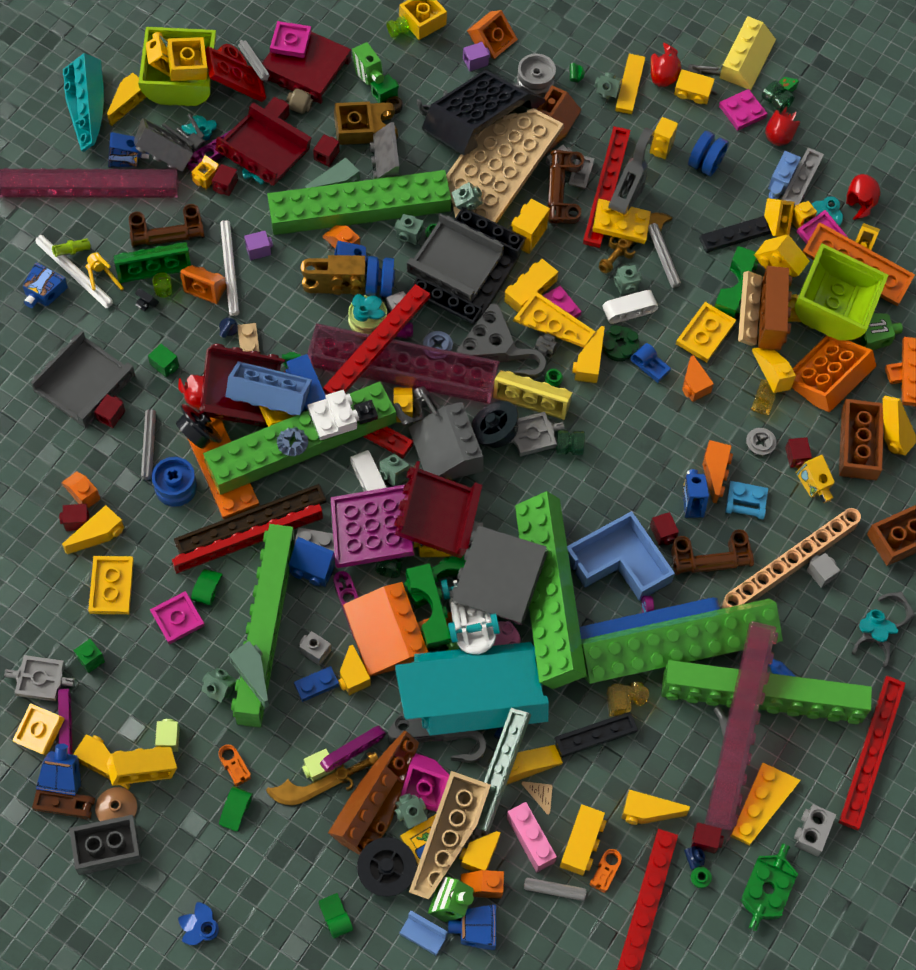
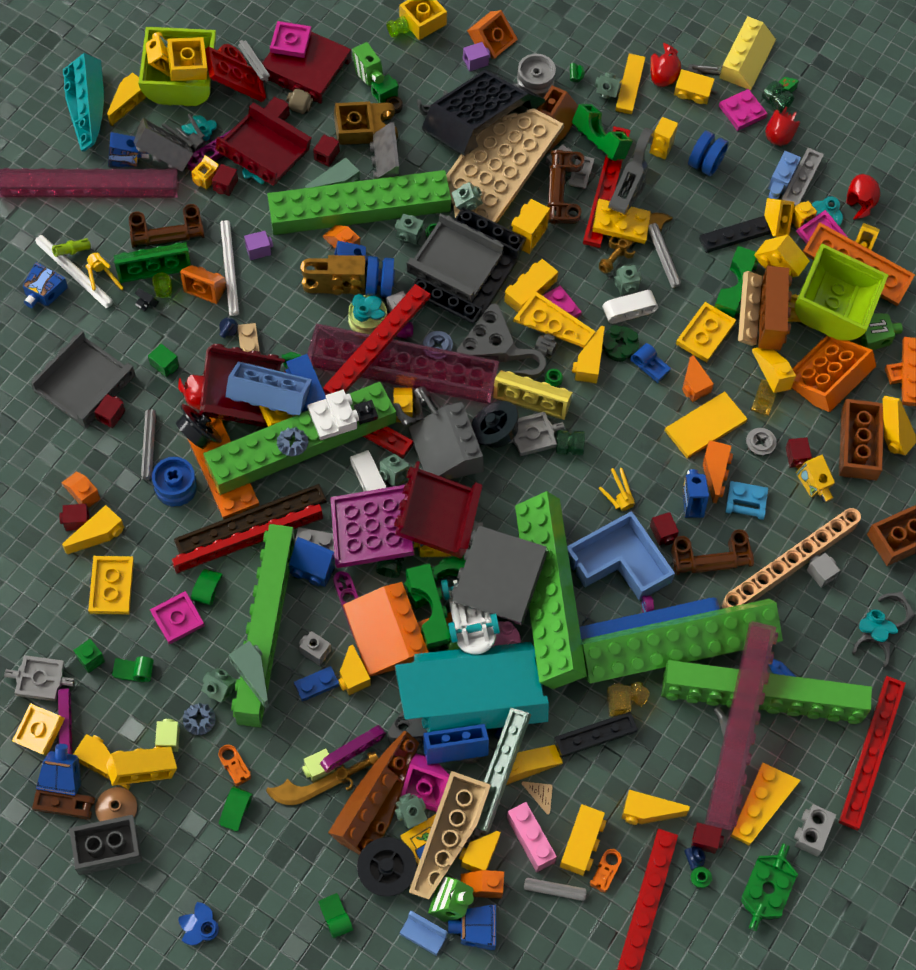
(133, 670): none -> green panel
(206, 724): none -> sand blue gear
(456, 744): none -> blue brick
(588, 121): none -> green arch
(624, 499): none -> yellow plant
(705, 423): none -> yellow tile

